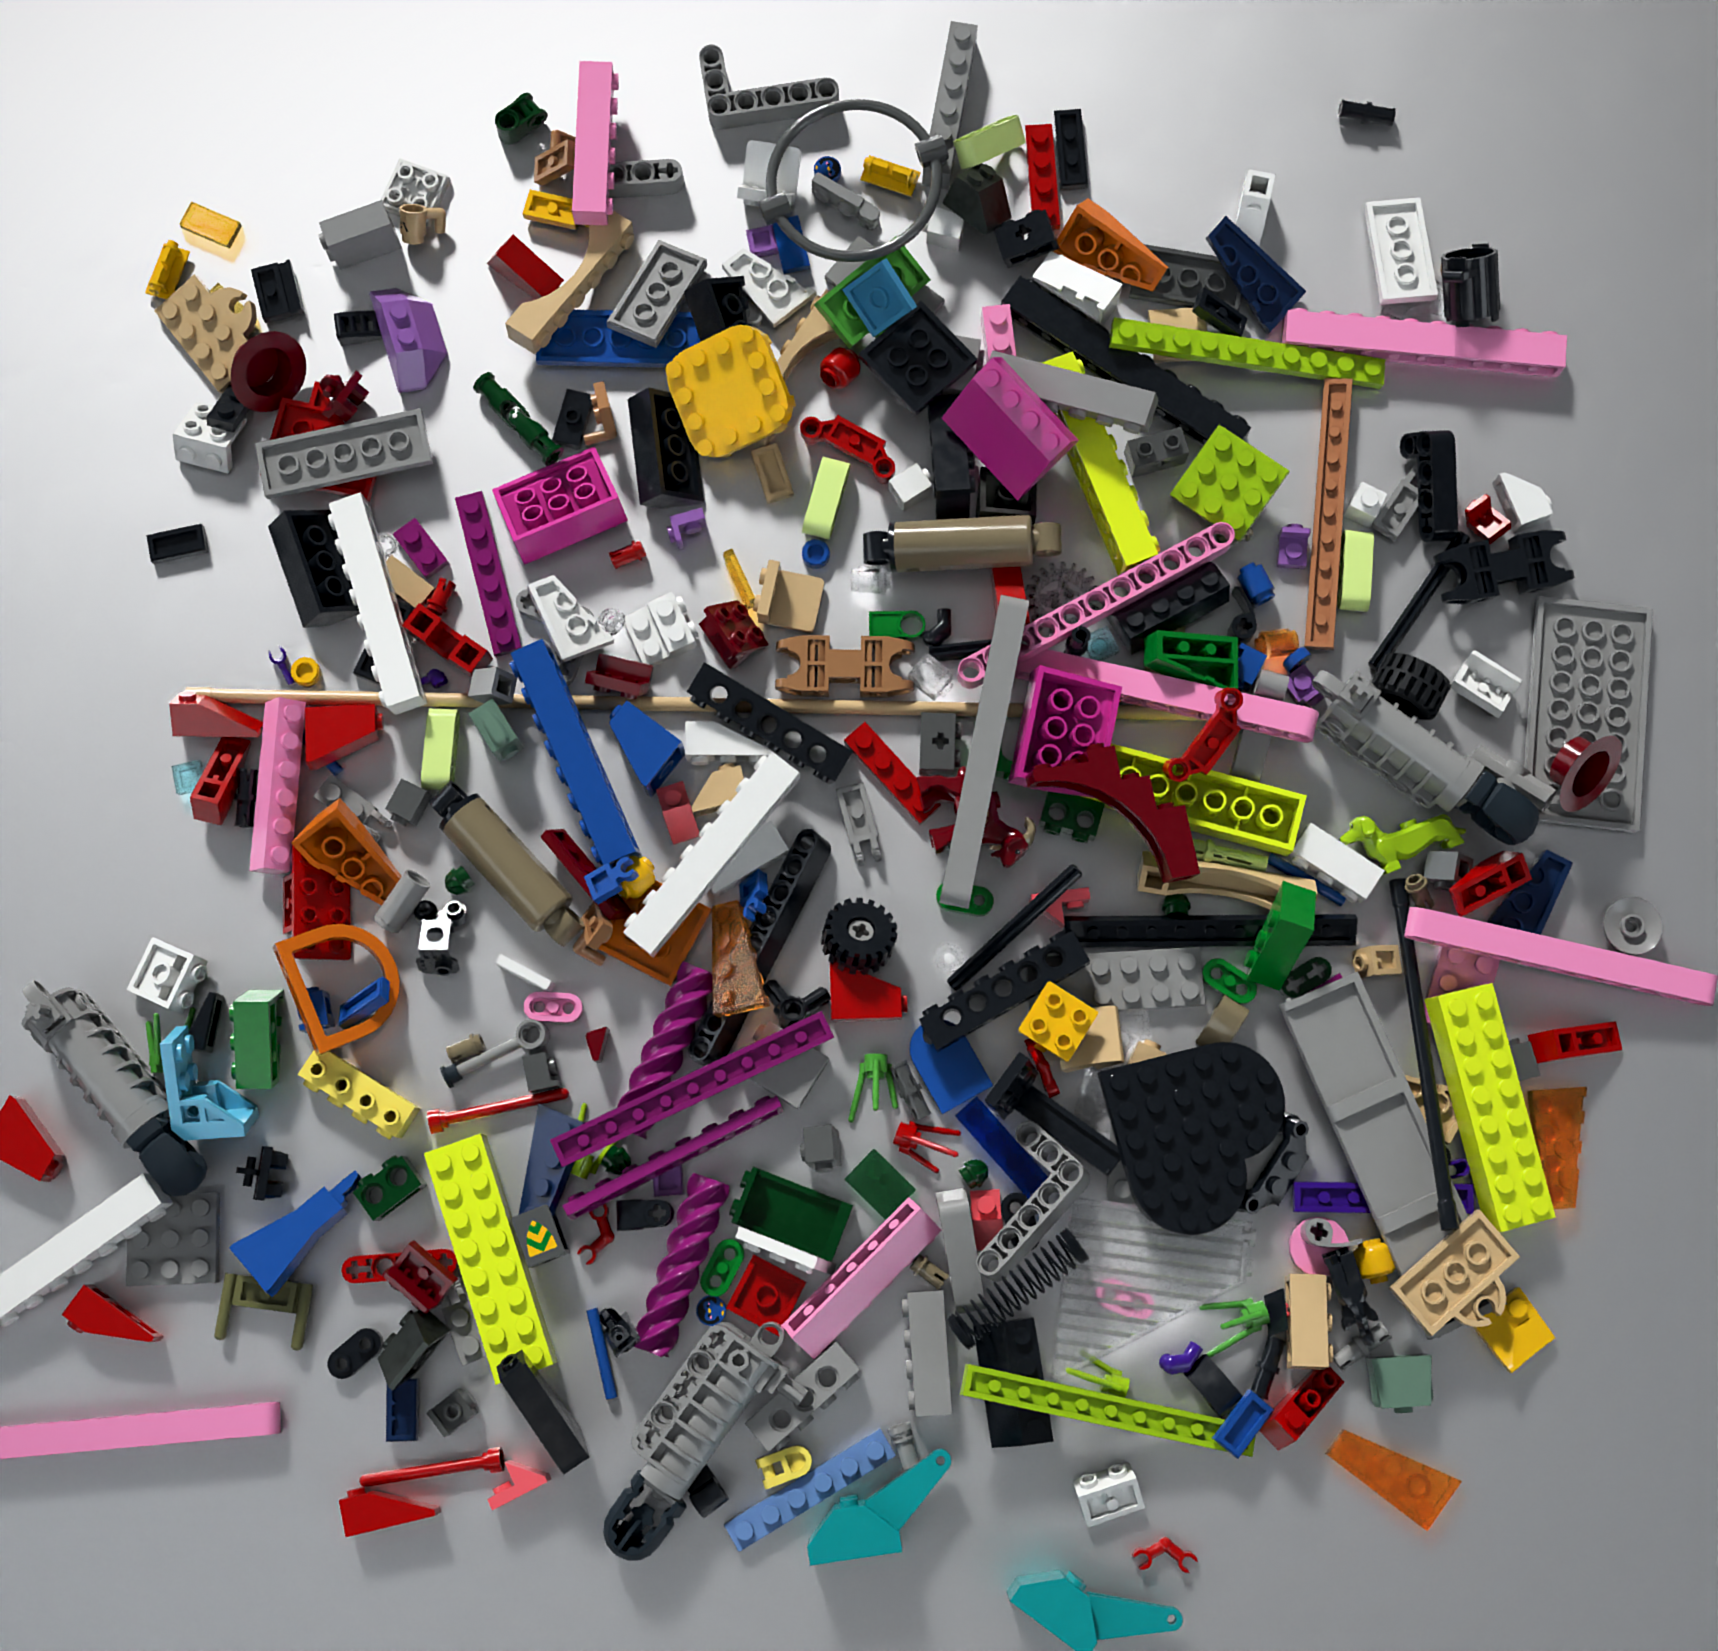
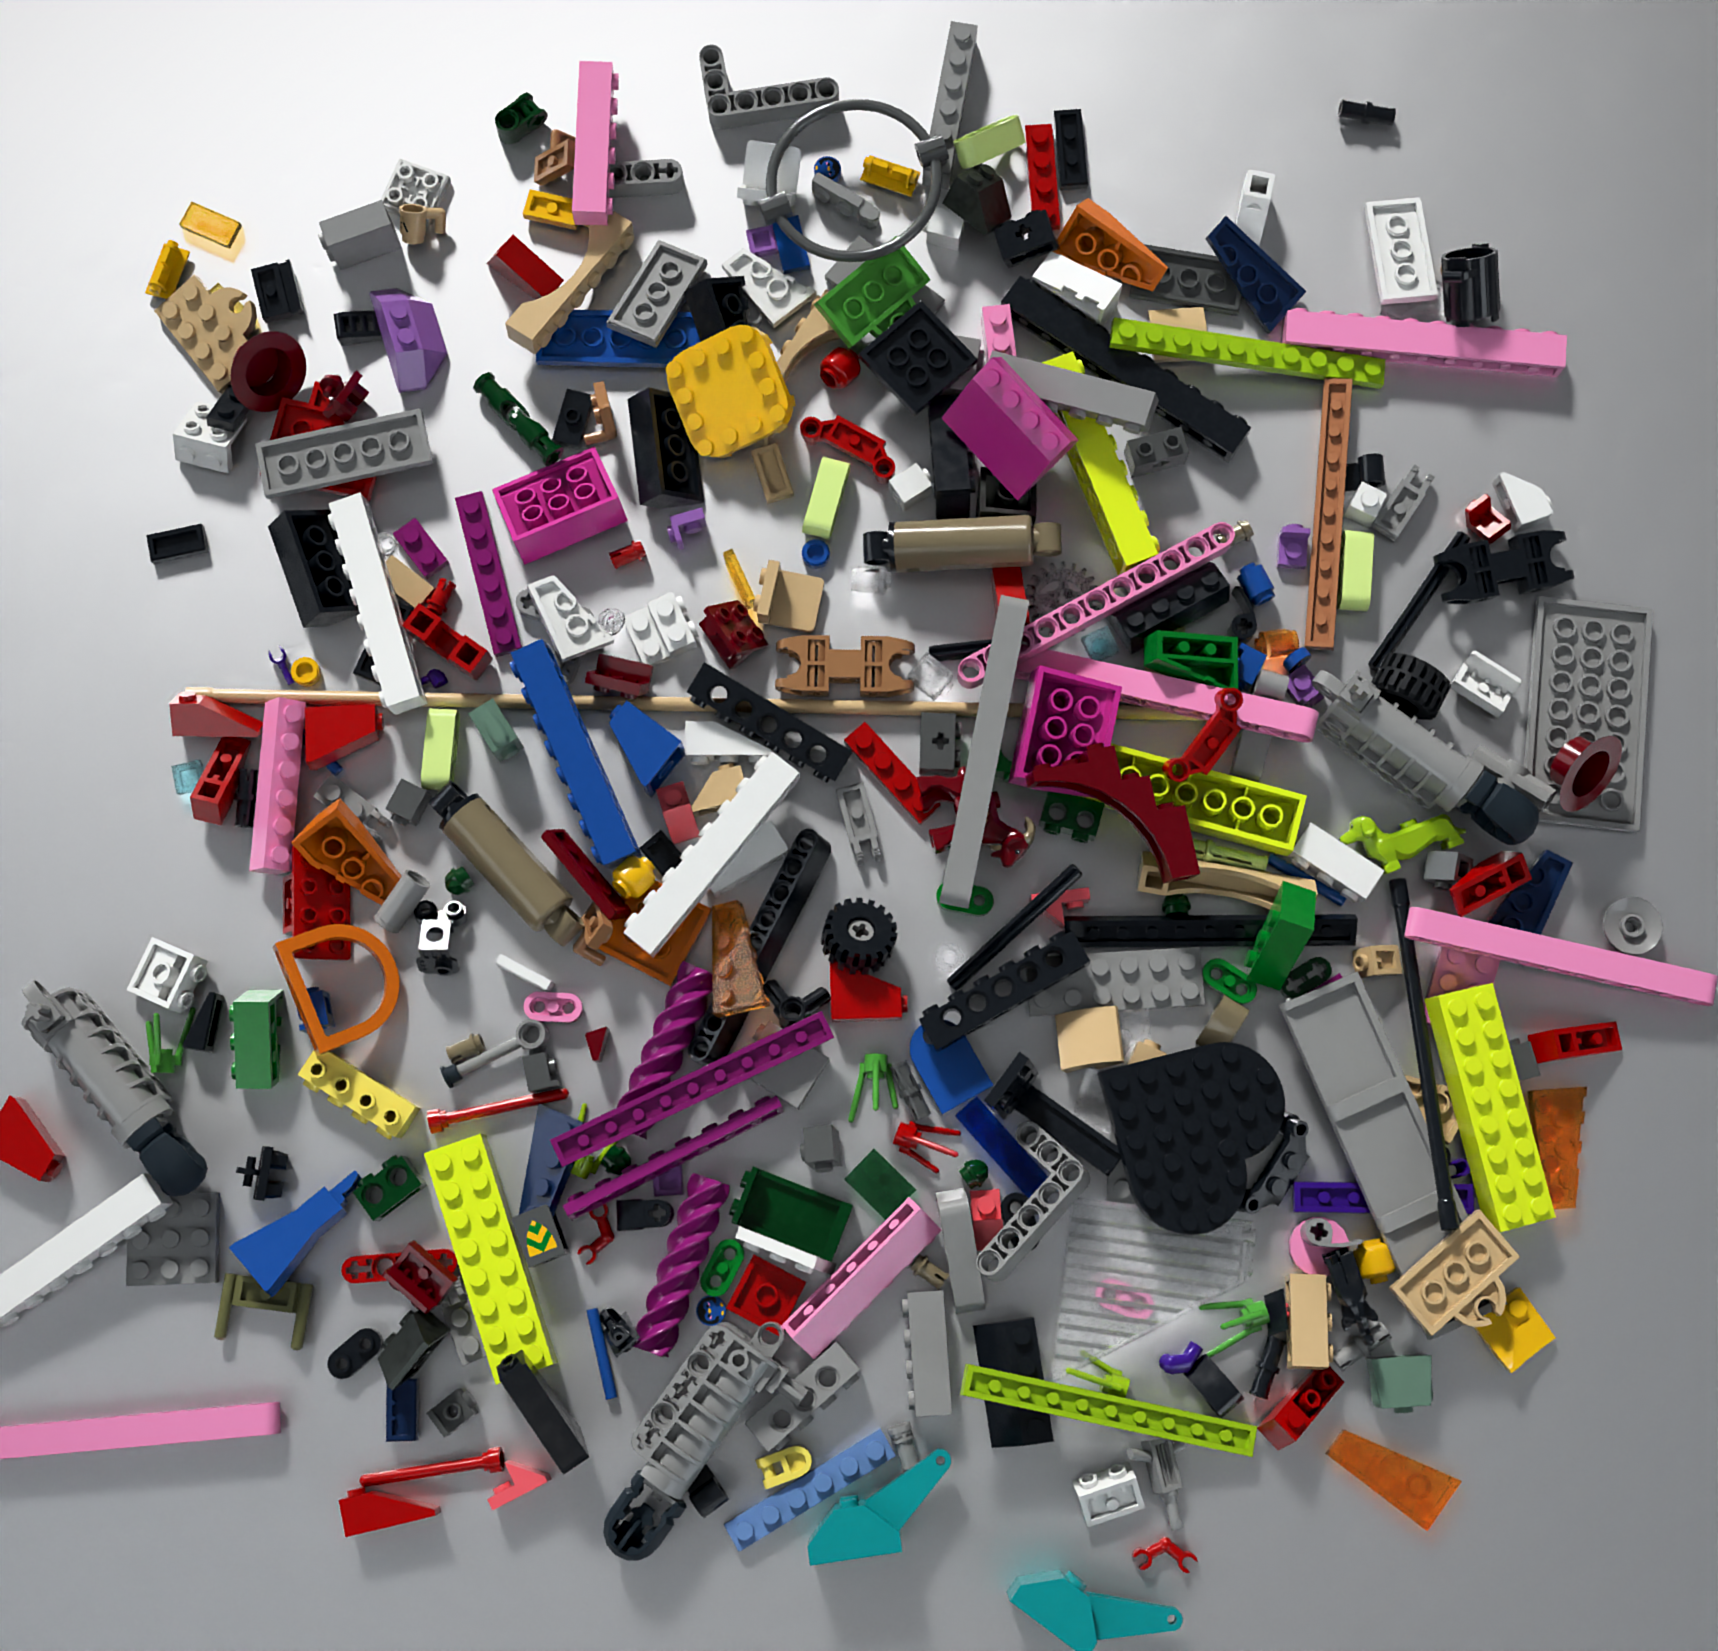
(102, 1315): red slope -> none
(194, 1116): medium azure bracket -> none
(364, 1003): blue tile -> none
(494, 684): light grey brick -> none
(607, 879): blue plate -> none
(661, 852): none -> black tile
(752, 893): blue plate -> none
(879, 297): dark azure tile -> none
(889, 624): green piece -> none
(941, 631): black arm -> none
(964, 1332): black piece -> none
(1043, 1066): red arm -> none
(1057, 1021): yellow bracket -> none
(1078, 642): black pin -> none
(1163, 1472): none -> light grey piece
(1219, 314): black plate -> none
(1229, 482): lime plate -> none
(1243, 1424): blue tile -> none
(1368, 470): none -> black panel
(1417, 887): dark tan pin -> none
(1436, 482): black beam -> none

